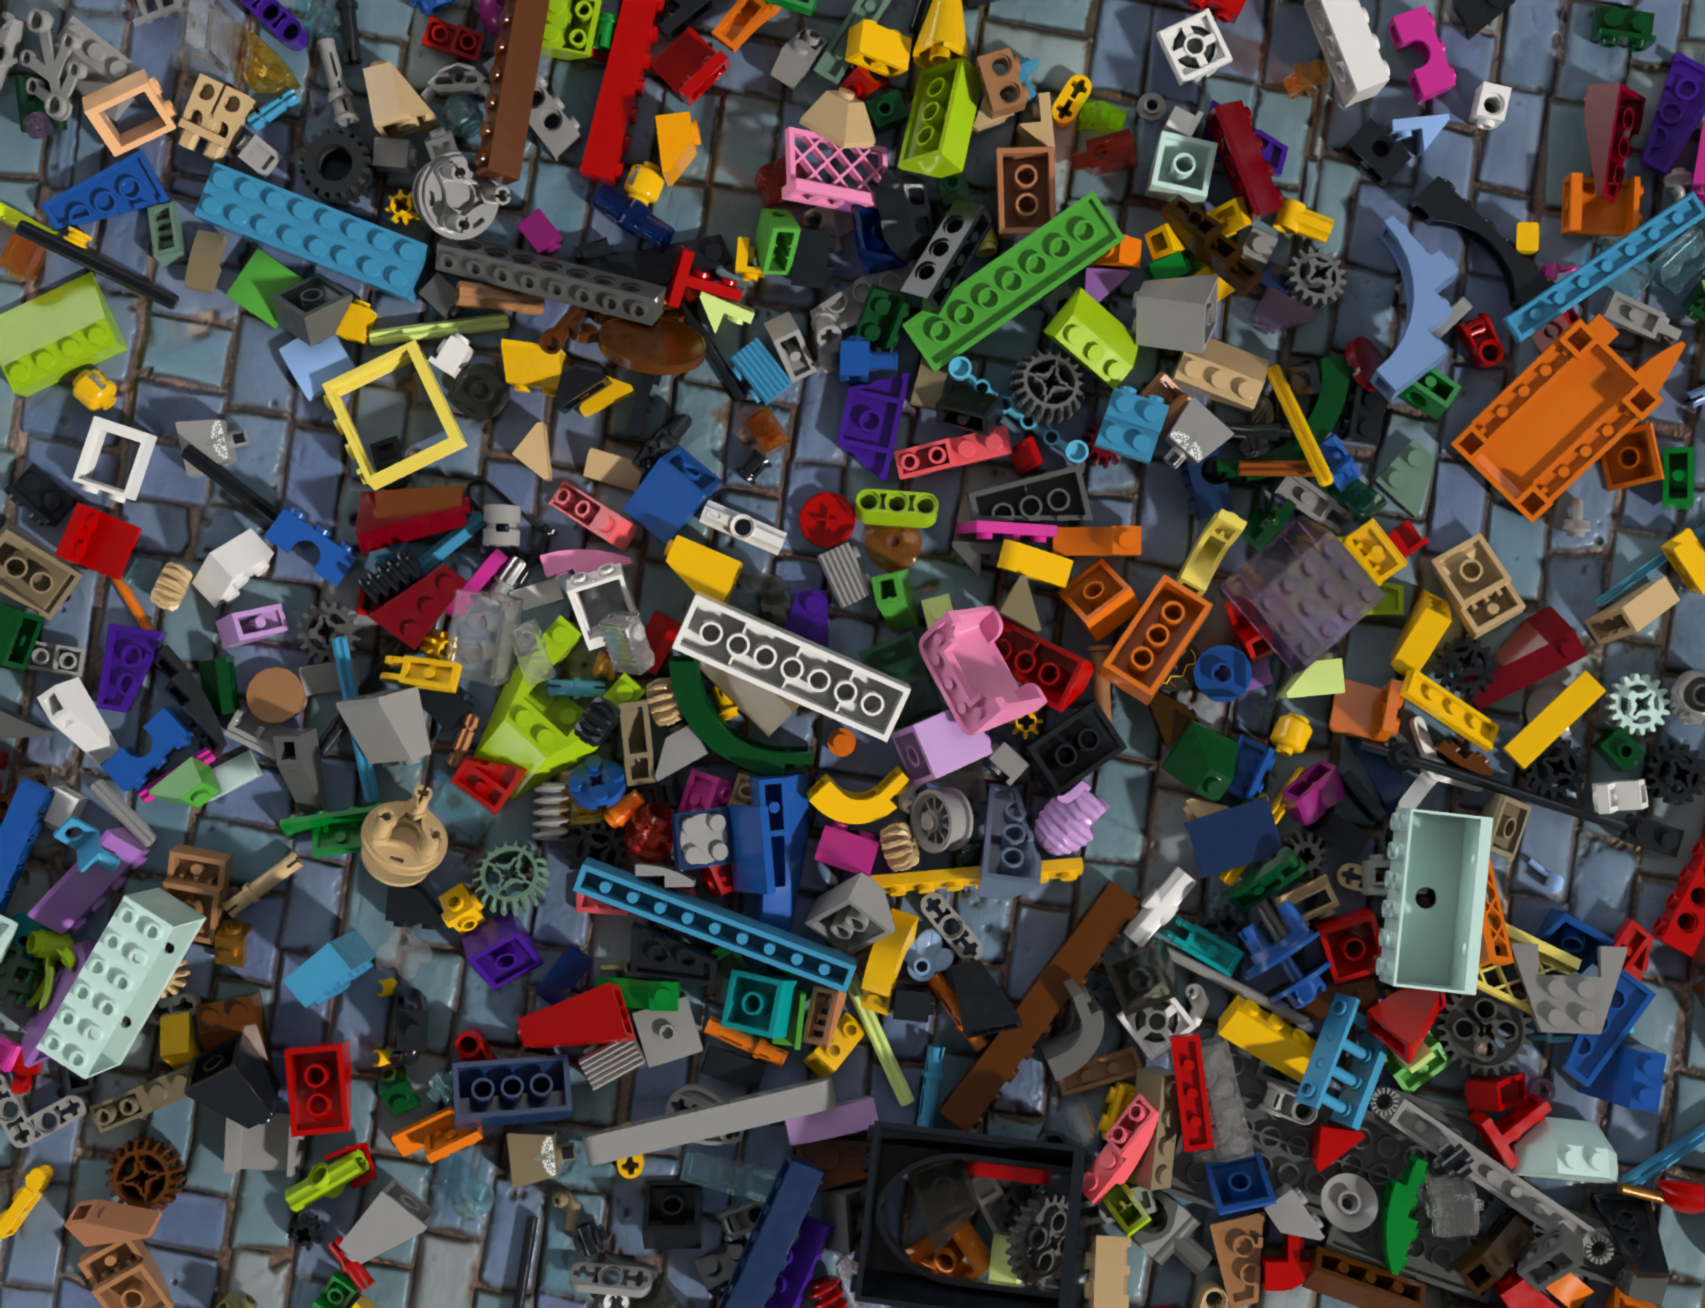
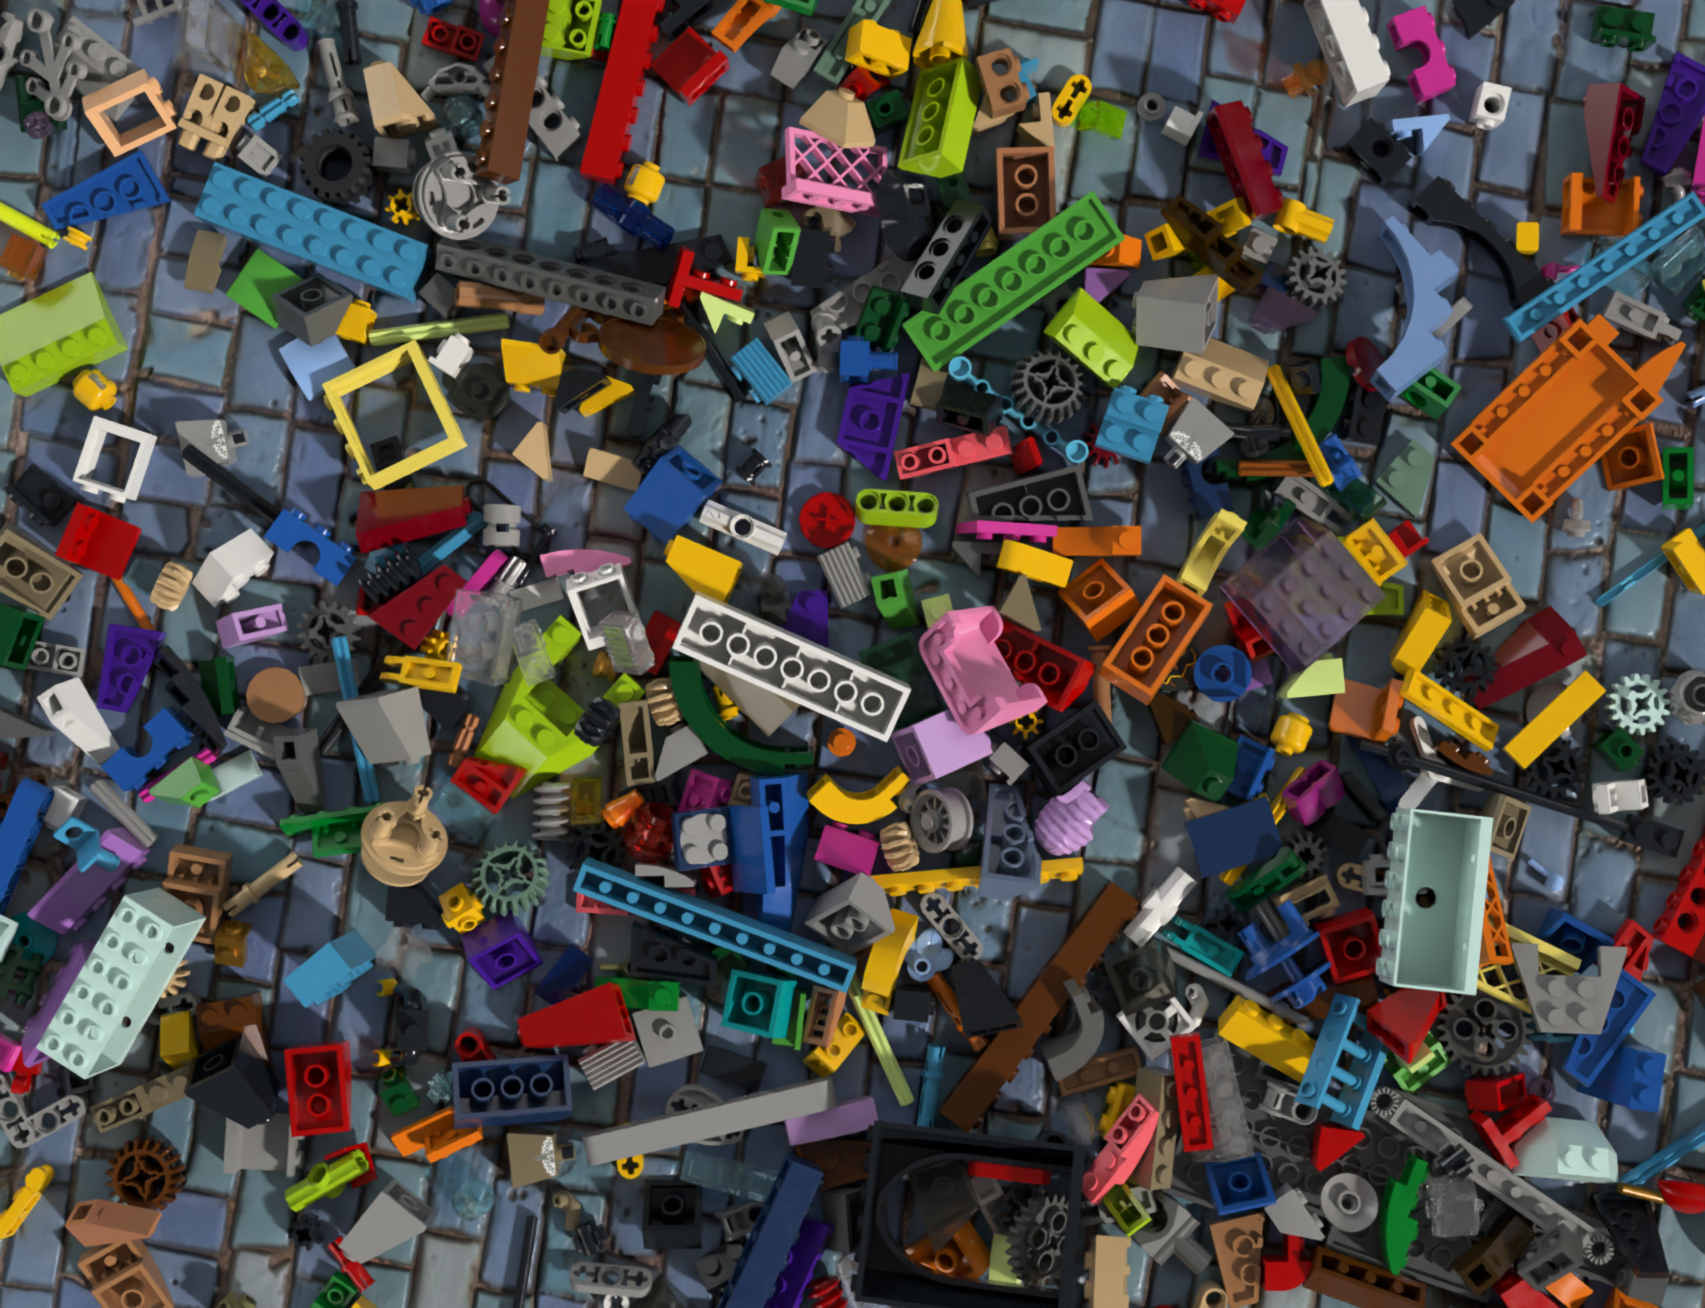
(51, 947): lime plant -> none
(97, 264): black axle -> none
(171, 251): sand green slope -> none
(541, 233): magenta brick -> none
(575, 688): medium azure pin -> none
(593, 515): coral slope -> none
(594, 770): blue plate -> none
(677, 143): light orange slope -> none
(752, 1044): orange pin -> none
(767, 432): clear orange slope -> none
(871, 246): clear blue slope -> none
(1119, 152): clear red torso -> none
(1169, 267): green brick -> none
(1181, 167): light aqua slope -> none
(1192, 47): white piece -> none
(1479, 339): red piece -> none
(1632, 611): tan slope -> none

